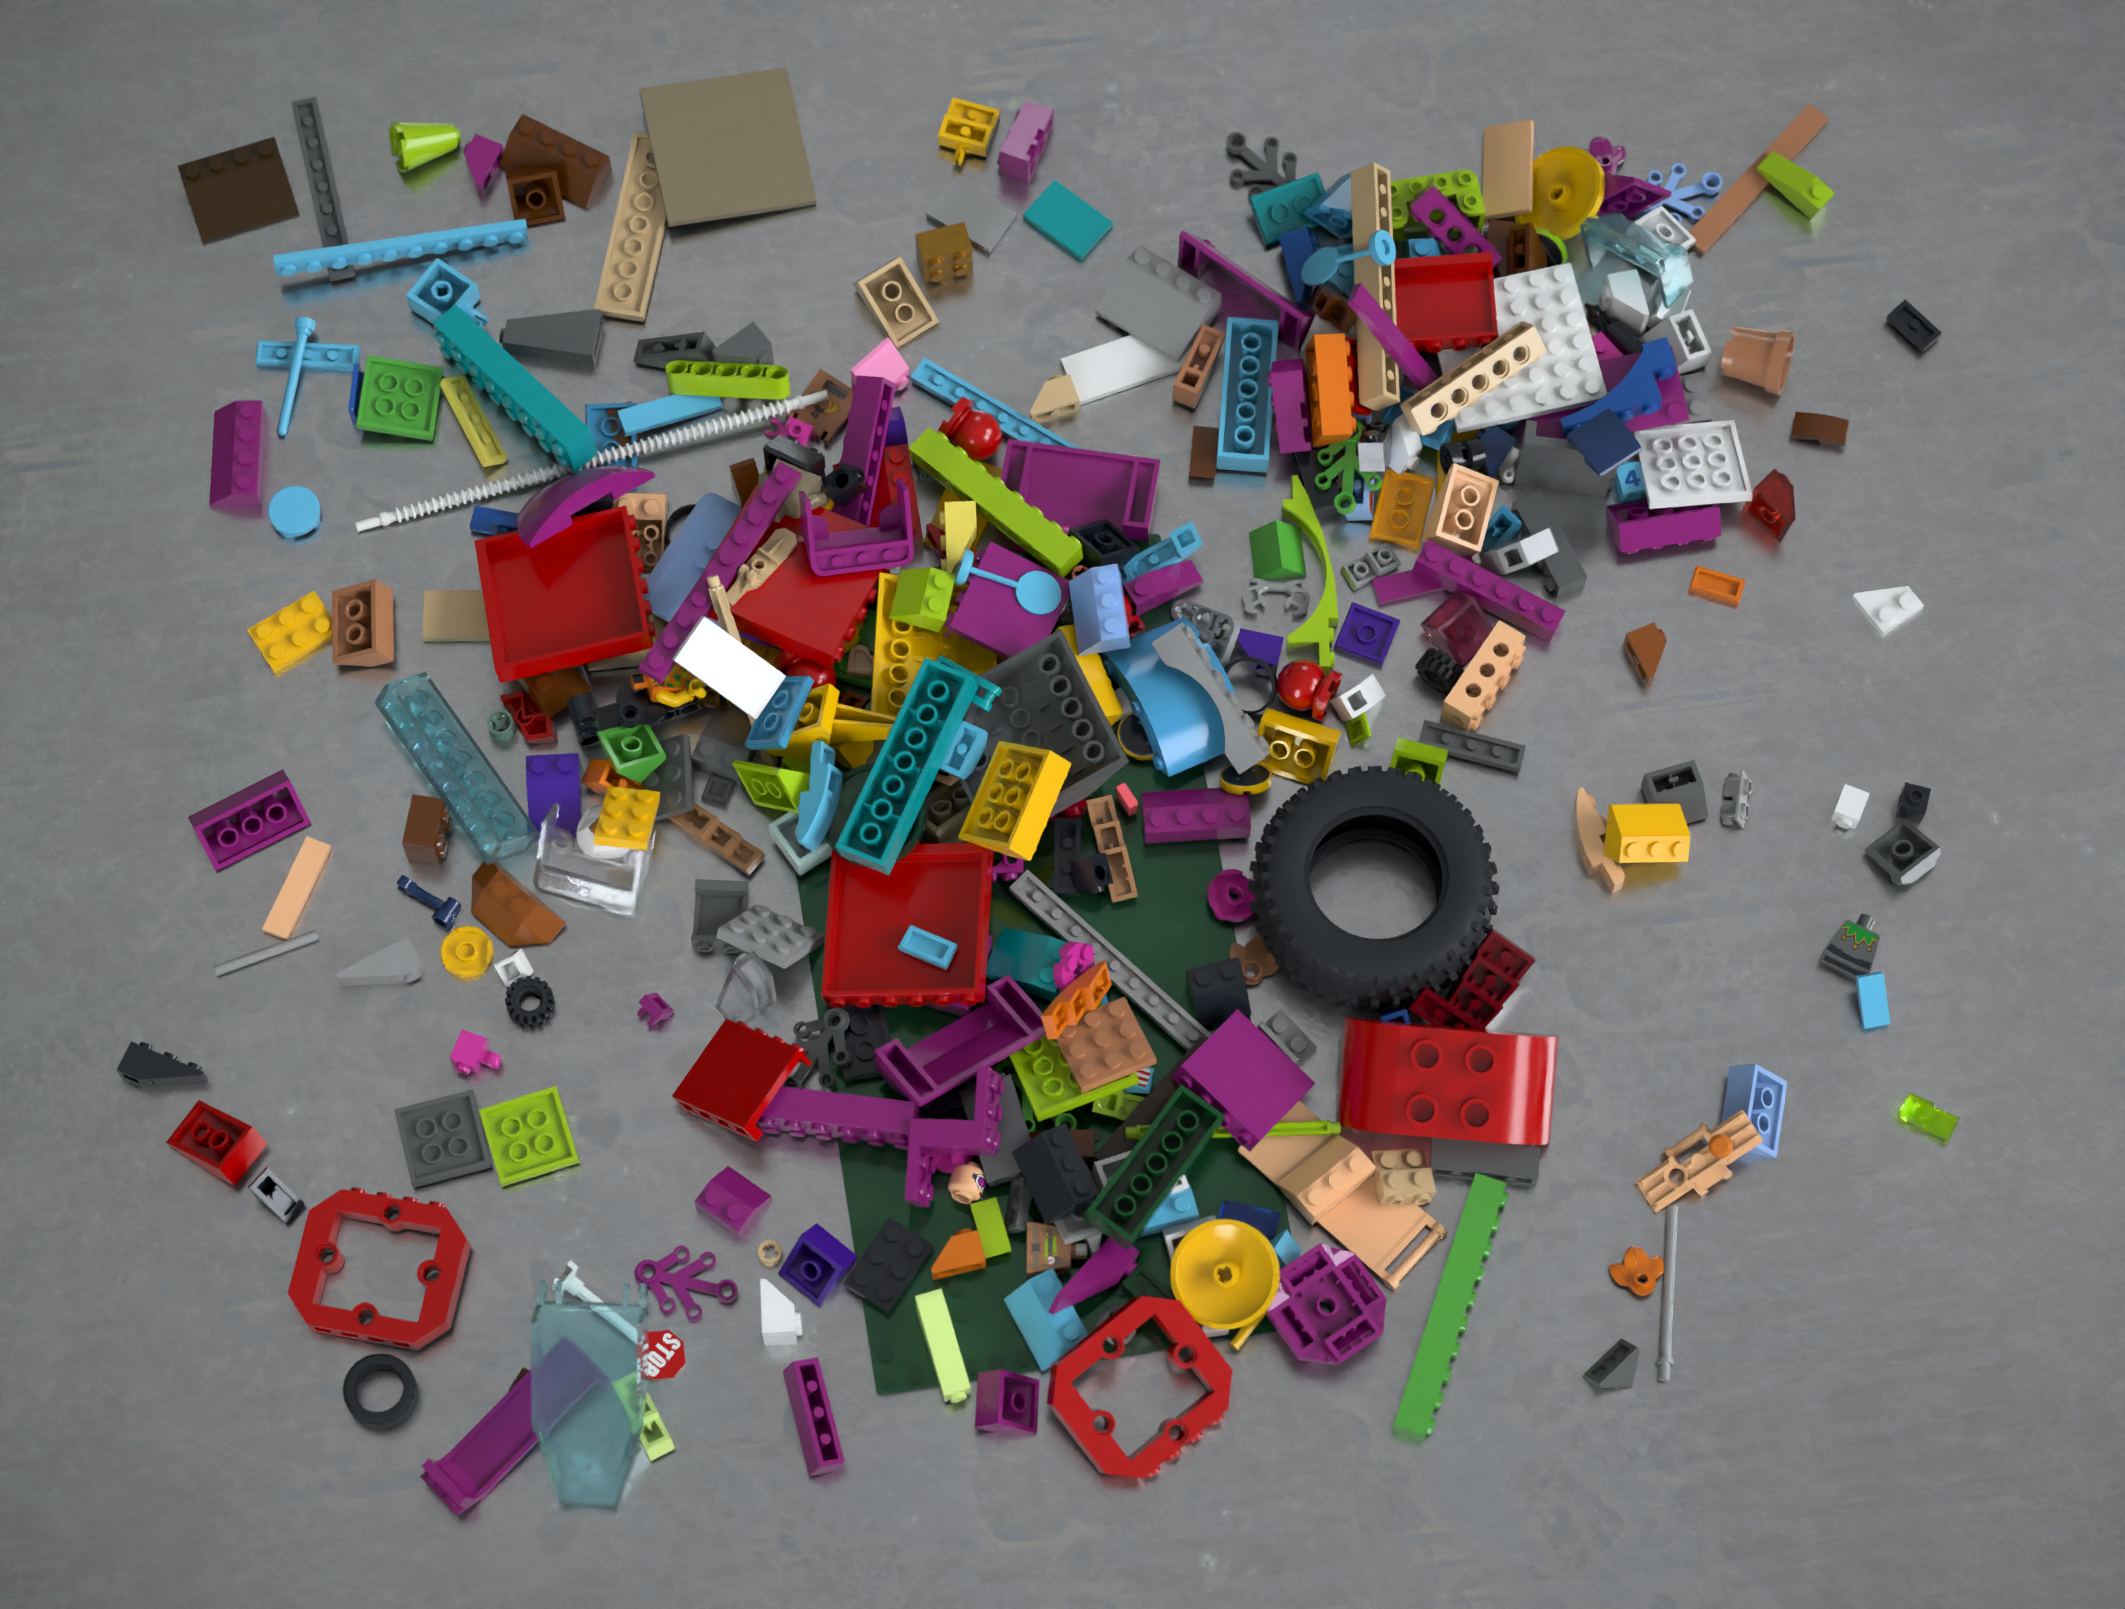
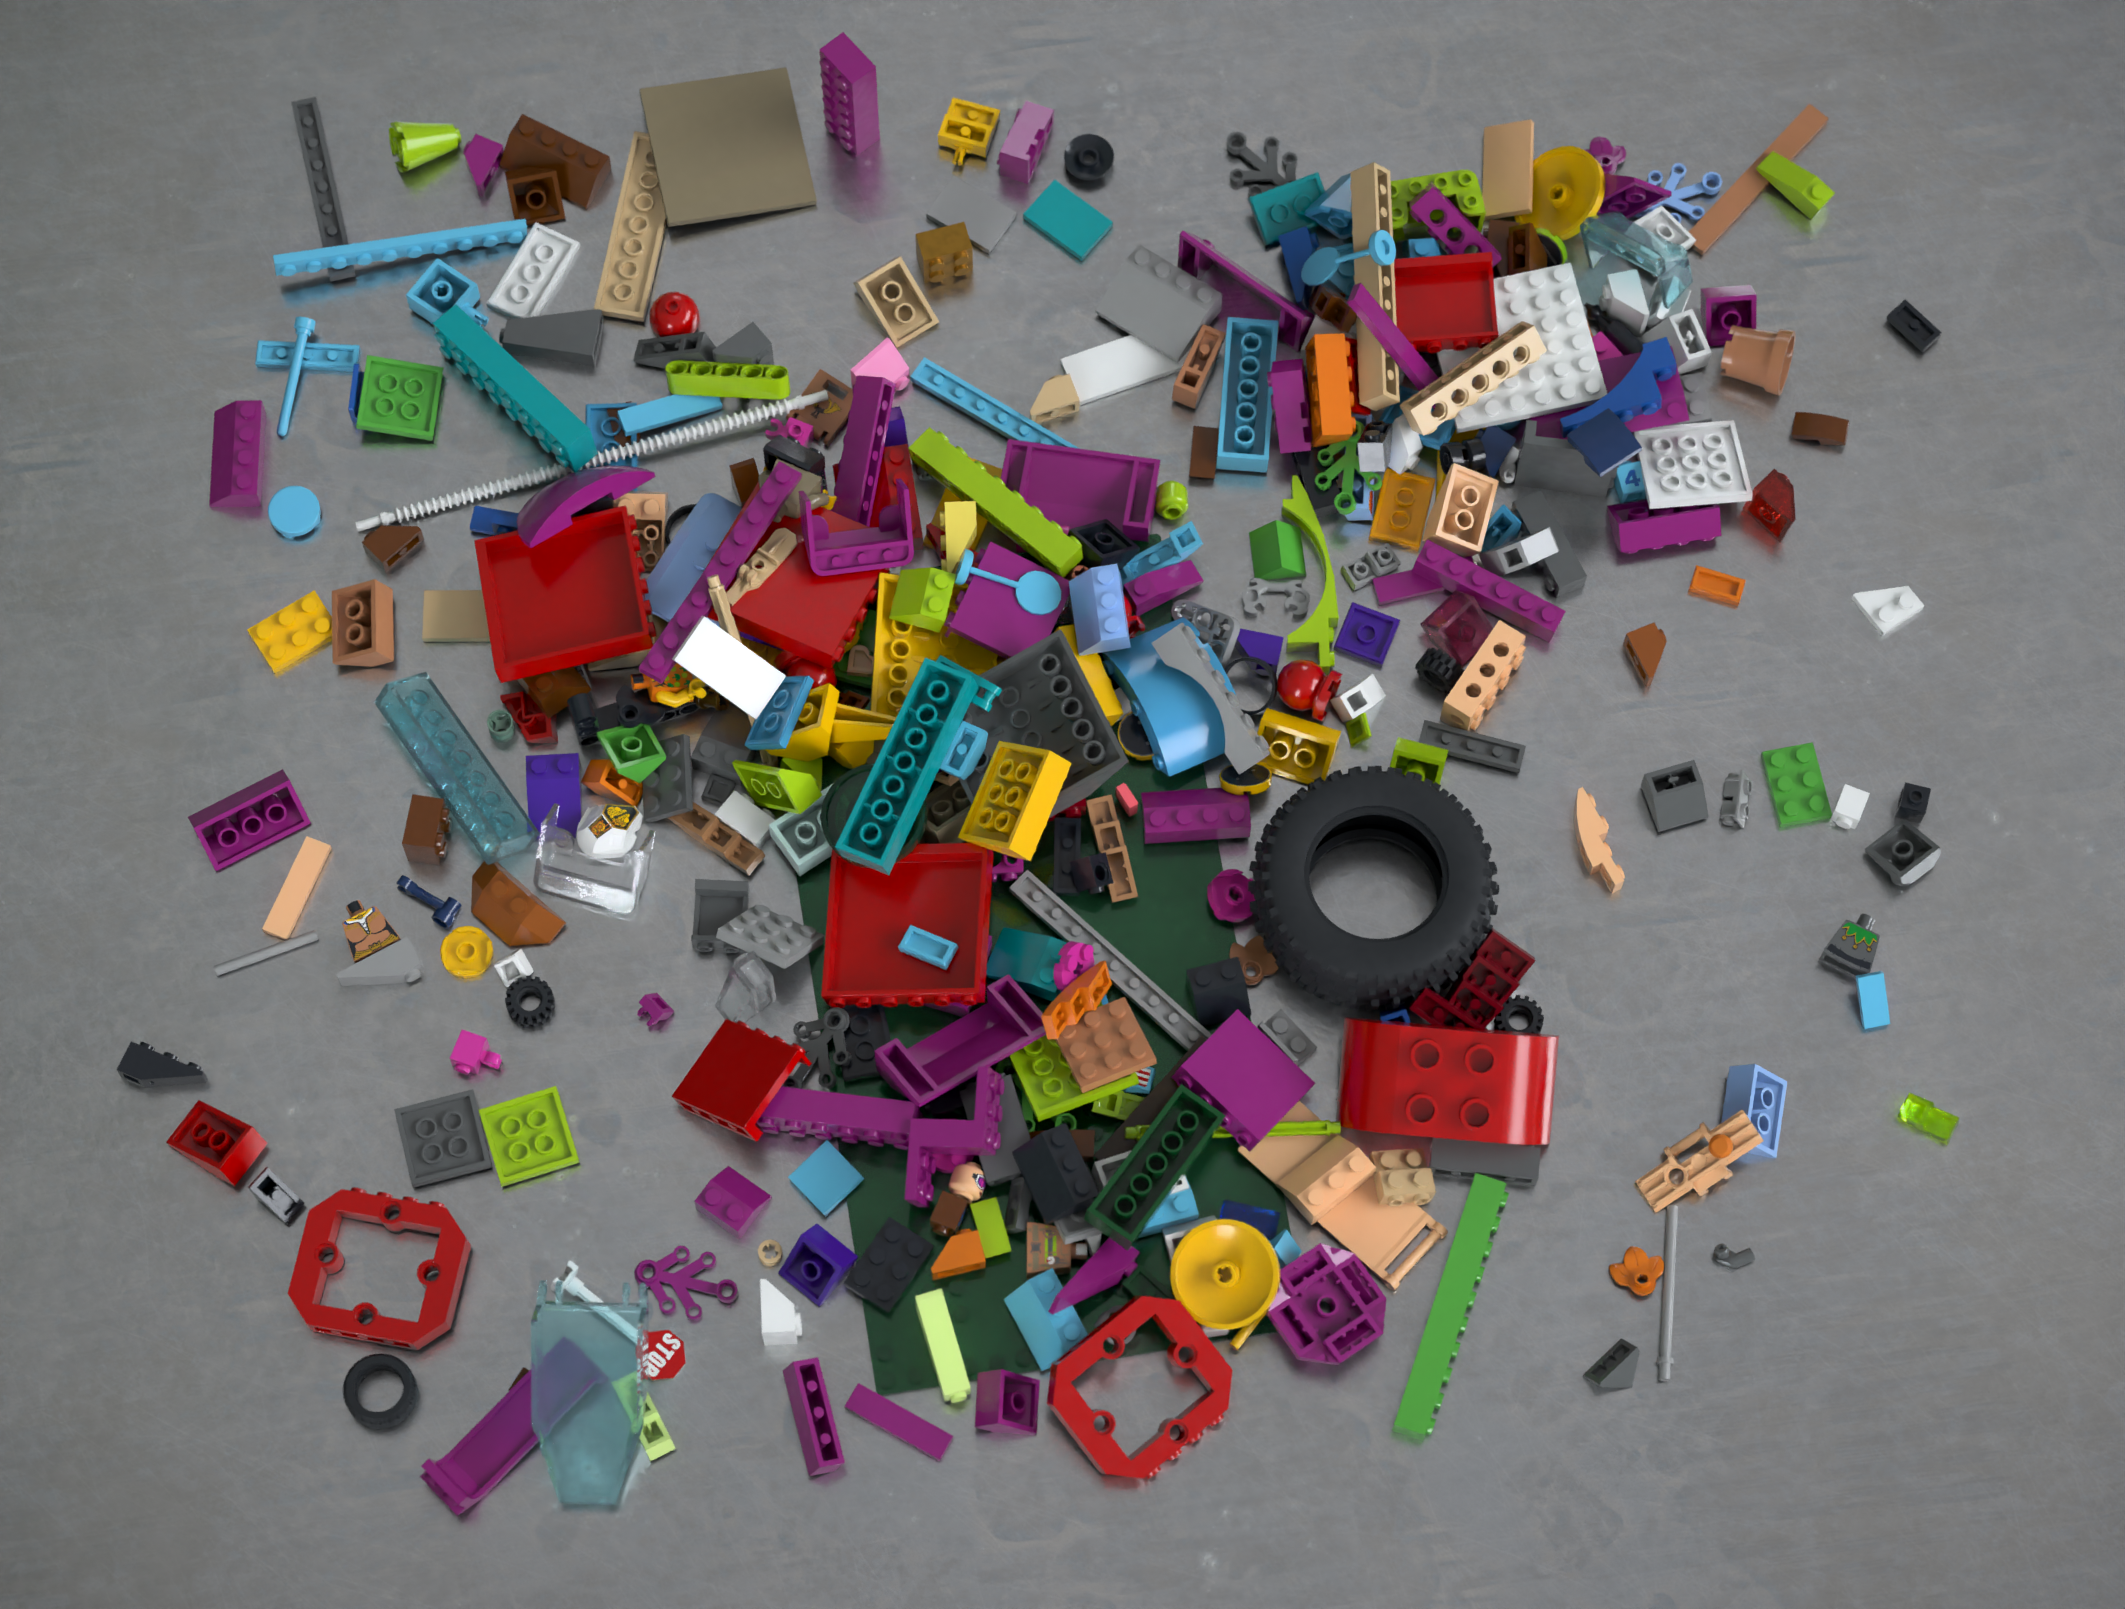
(238, 190): dark brown slope -> none
(367, 931): none -> torso
(391, 543): none -> reddish brown slope
(473, 420): light yellow plate -> none
(533, 273): none -> white tile
(627, 818): yellow plate -> none
(674, 315): none -> red cylinder
(746, 818): none -> white brick
(820, 802): medium azure slope -> none
(826, 1177): none -> medium azure tile
(836, 483): black brick -> none
(849, 94): none -> magenta brick
(898, 1422): none -> magenta tile
(948, 1214): none -> reddish brown brick
(972, 430): red tile -> none
(1088, 147): none -> black dish
(1171, 500): none -> lime head
(1520, 1005): none -> black tyre
(1646, 833): yellow slope -> none
(1727, 307): none -> magenta slope
(1731, 1259): none -> dark grey arm
(1796, 784): none -> bright green plate

